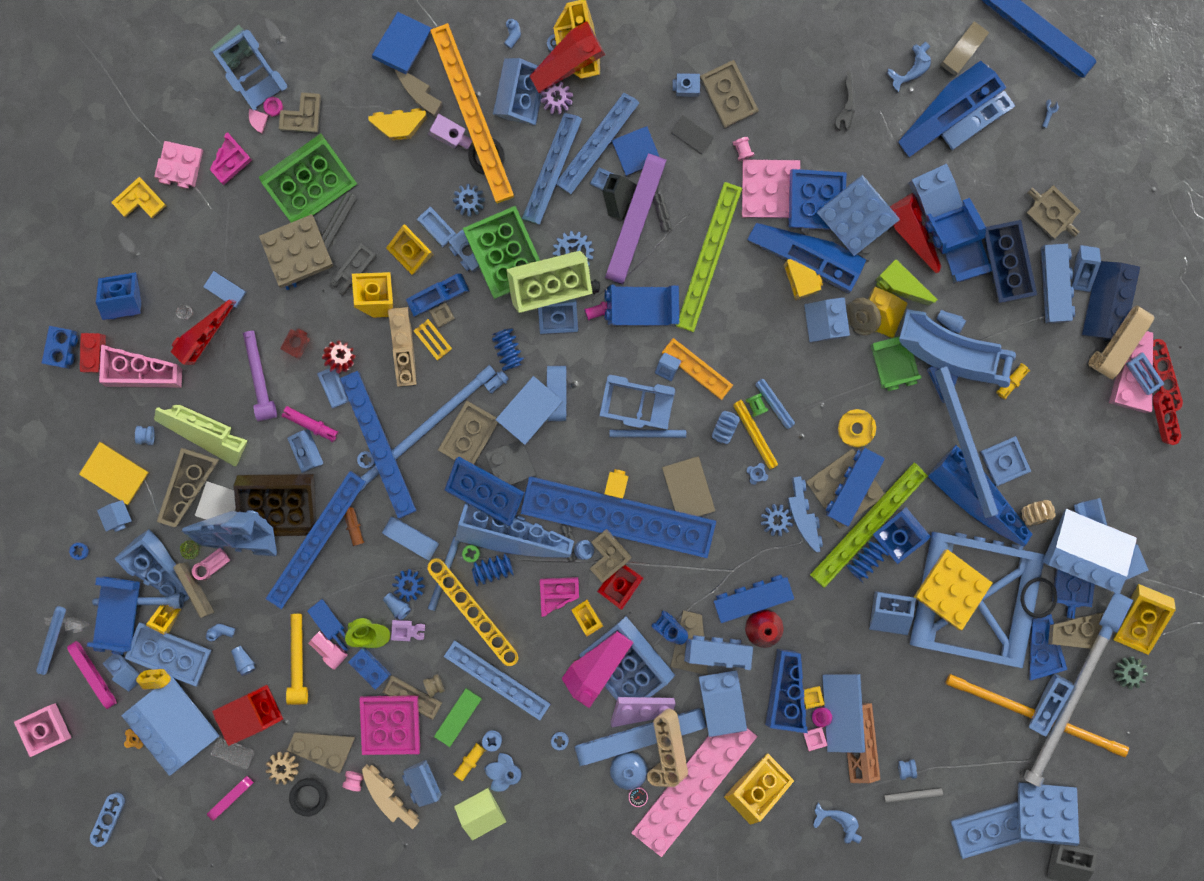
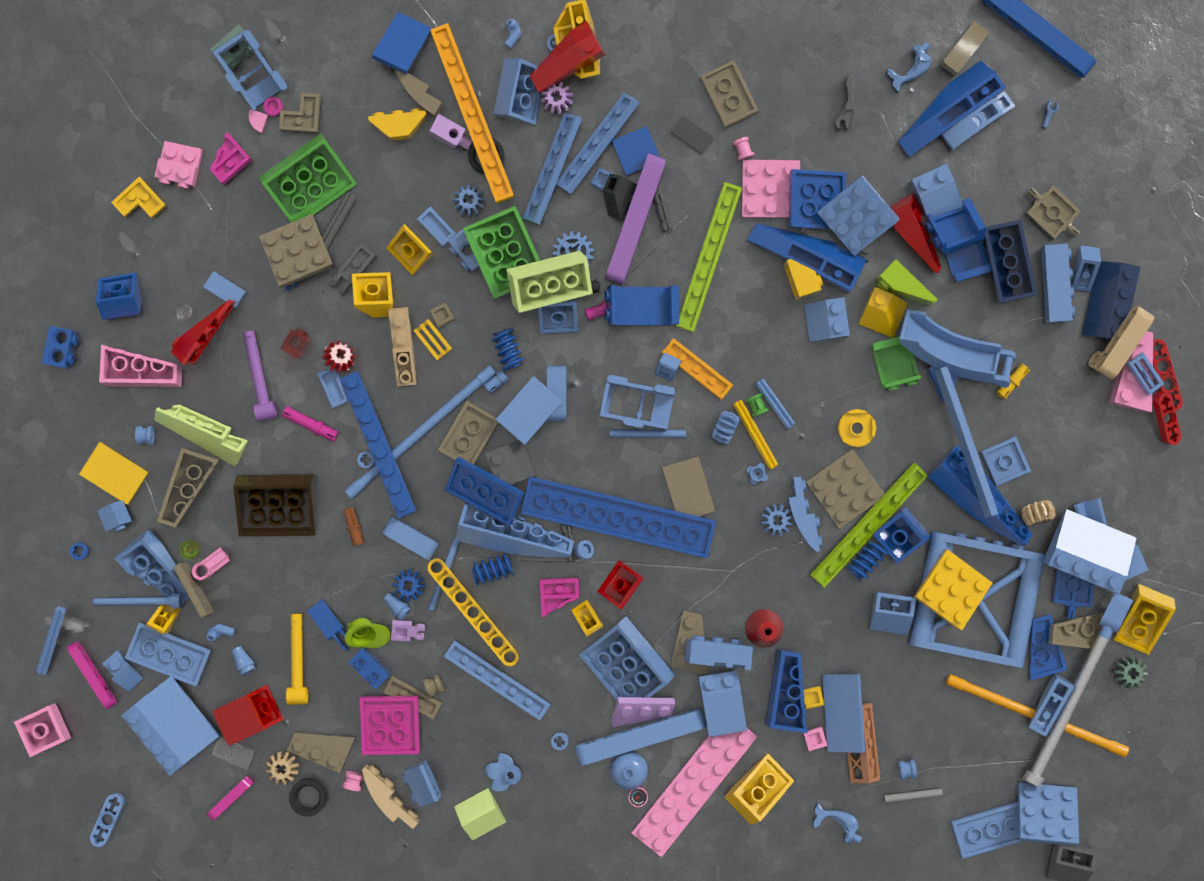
(91, 352): red brick -> none
(115, 615): blue panel -> none
(129, 741): light orange plate -> none
(153, 679): yellow beam -> none
(215, 501): white sticker -> none
(235, 530): medium blue wedge -> none
(305, 450): medium blue slope -> none
(316, 539): blue plate -> none
(332, 653): bright pink piece -> none
(437, 294): blue slope -> none
(457, 717): bright green tile -> none
(469, 762): yellow pin -> none
(476, 556): bright green bush -> none
(494, 740): medium blue wheel -> none
(592, 671): dark pink wedge -> none
(613, 556): dark tan plate -> none
(616, 484): yellow brick -> none
(668, 626): blue piece -> none
(673, 762): tan beam -> none
(687, 85): medium blue brick -> none
(754, 599): blue brick -> none
(822, 717): dark pink tile -> none
(855, 486): blue brick -> none
(863, 316): dark tan tile -> none
(951, 321): medium blue cone -> none
(1023, 594): black tyre -> none

